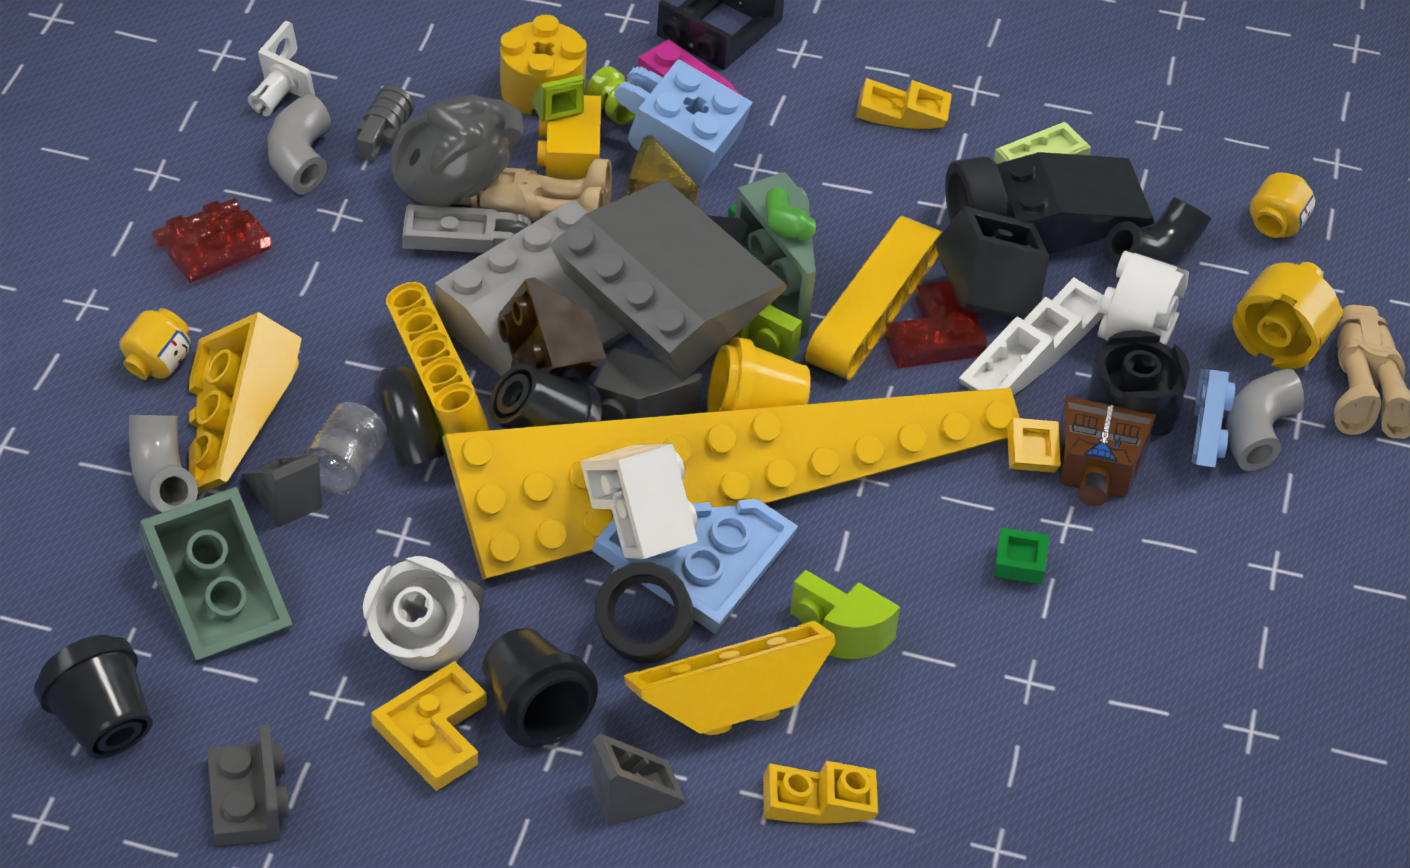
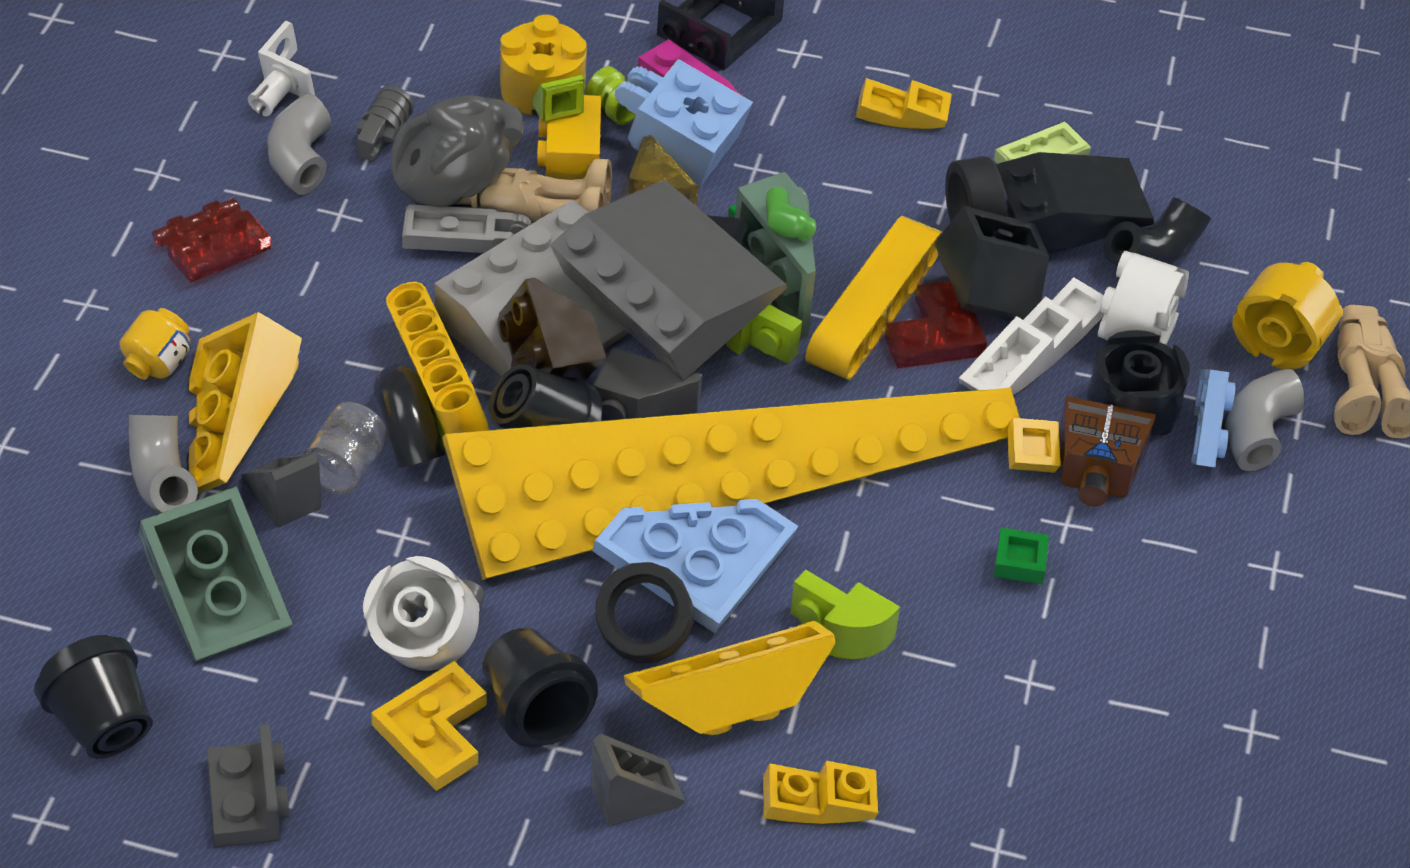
(645, 497): white brick -> none
(755, 379): yellow piece -> none
(1282, 205): yellow head -> none

